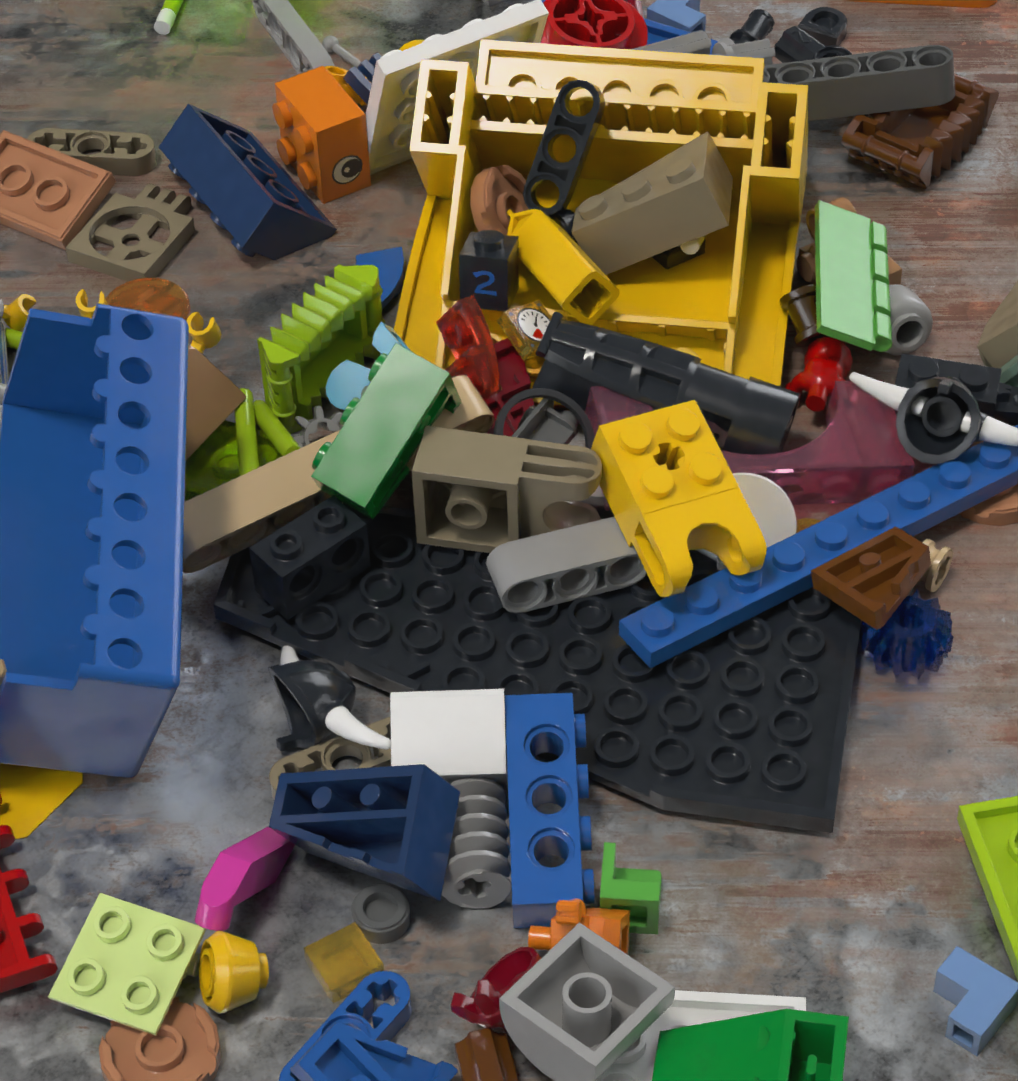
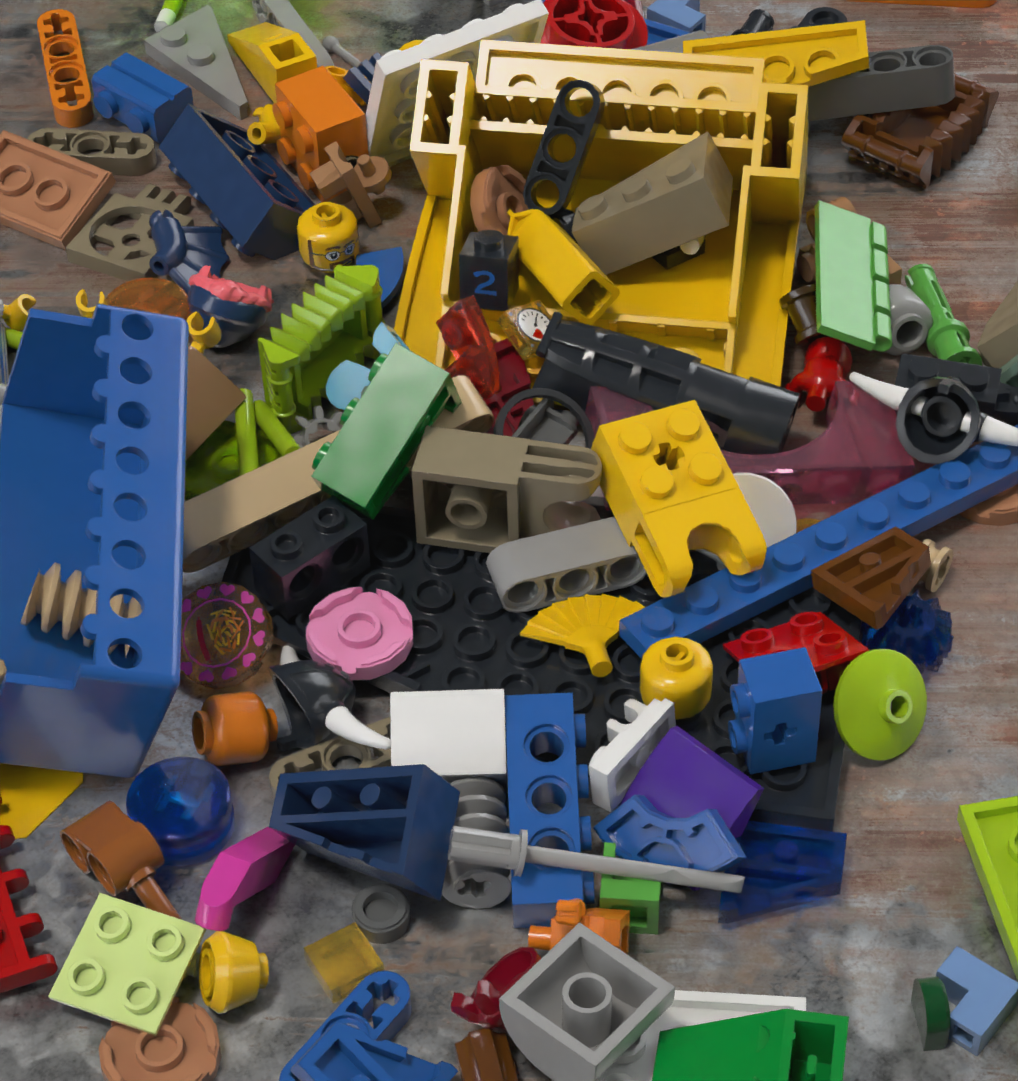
(65, 67): none -> orange beam
(70, 604): none -> tan piece
(119, 855): none -> dark orange beam
(140, 96): none -> blue brick
(184, 248): none -> dark blue arm
(184, 808): none -> clear blue head
(200, 57): none -> light grey wing
(223, 635): none -> clear orange tile
(234, 305): none -> dark blue hair
(234, 728): none -> orange head
(267, 129): none -> yellow arm
(272, 54): none -> yellow slope
(328, 236): none -> yellow head
(360, 632): none -> bright pink tile
(366, 177): none -> medium nougat hips
(512, 853): none -> light grey piece
(583, 626): none -> yellow hand
(630, 745): none -> white plate
(657, 838): none -> blue tile
(679, 672): none -> yellow head
(689, 778): none -> dark purple slope
(776, 710): none -> blue brick
(783, 869): none -> clear blue wing
(796, 54): none -> yellow wing
(827, 645): none -> red hinge
(865, 699): none -> lime dish
(931, 1012): none -> dark green tile
(947, 336): none -> bright green pin

